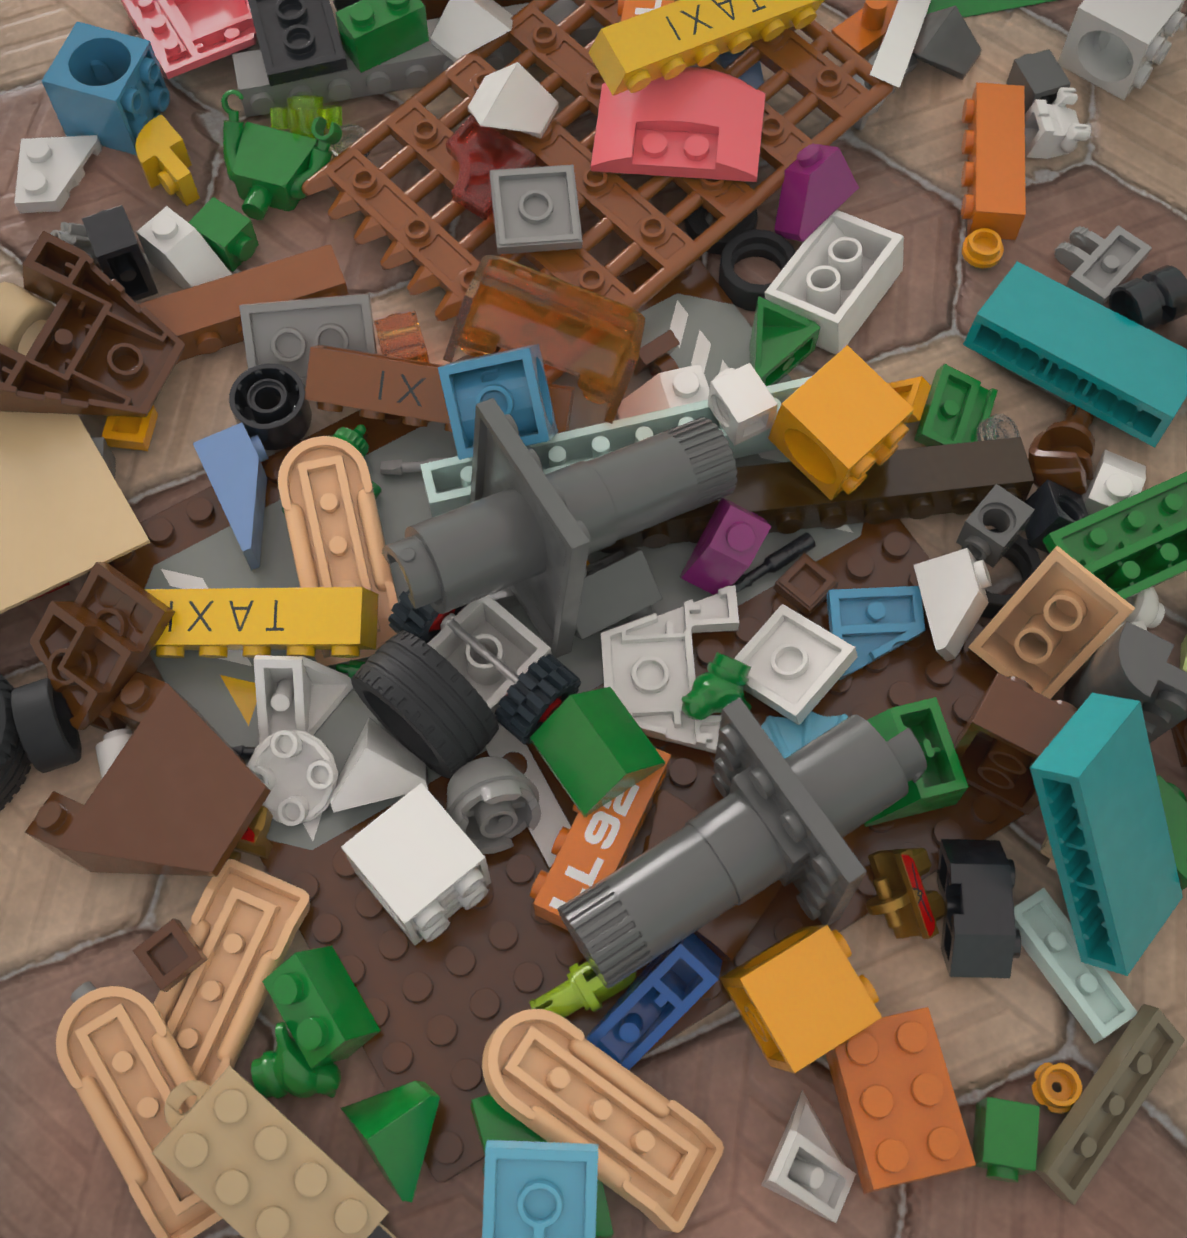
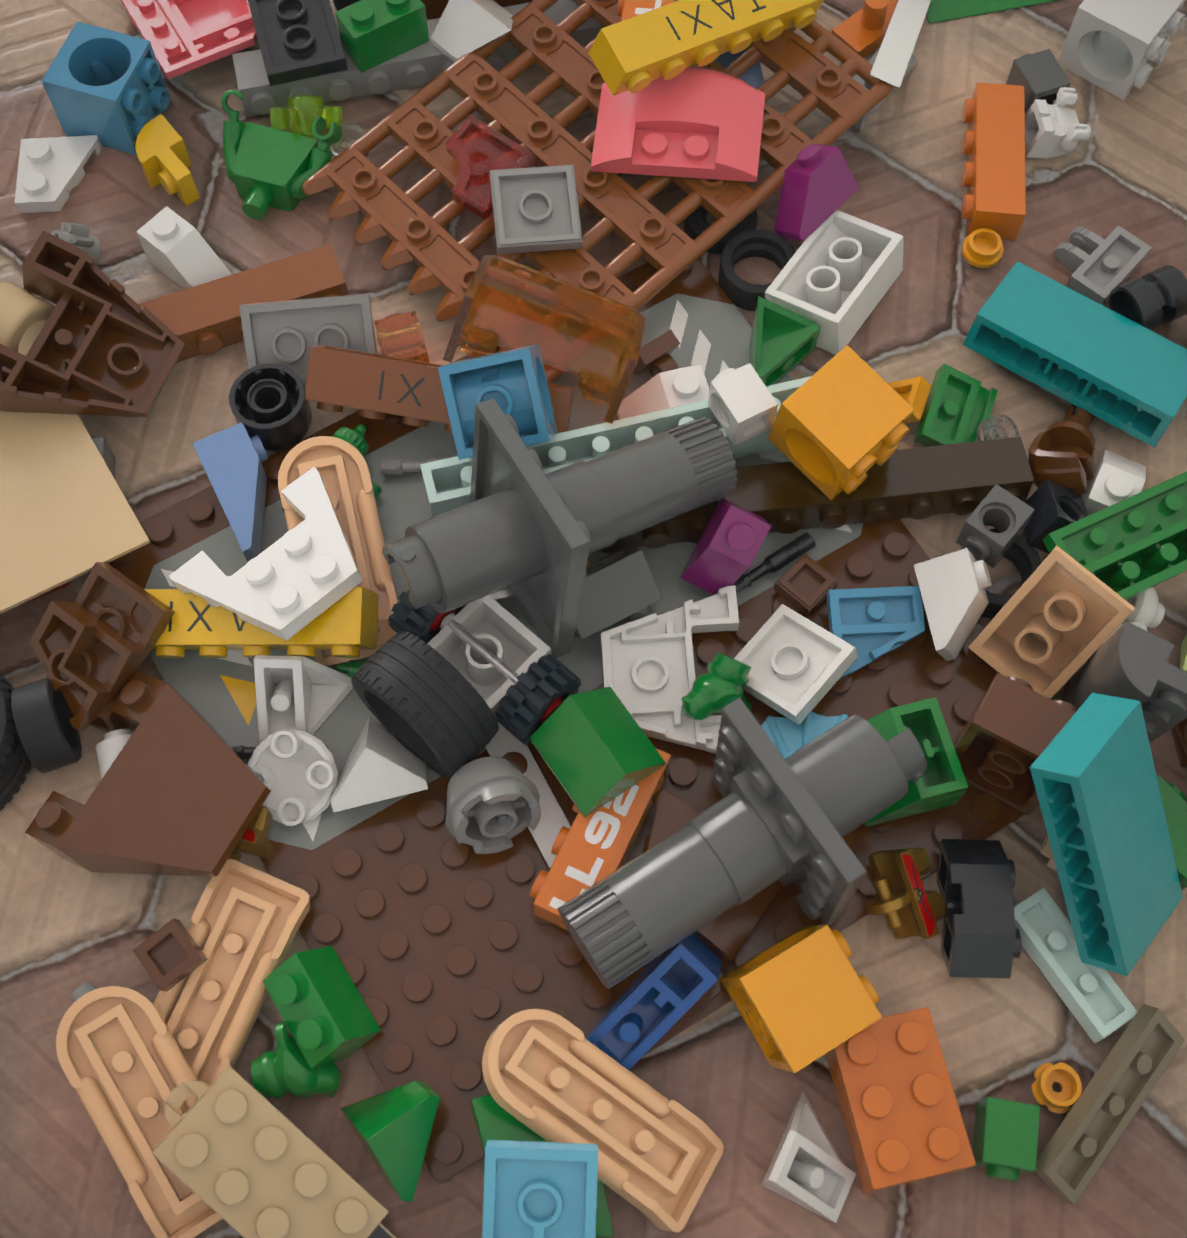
(120, 252): black brick -> none
(130, 432): light orange plate -> none
(226, 232): green brick -> none
(289, 579): none -> white wing
(419, 865): white brick -> none
(513, 102): white slope -> none
(580, 990): lime arm -> none
(947, 43): dark grey slope -> none

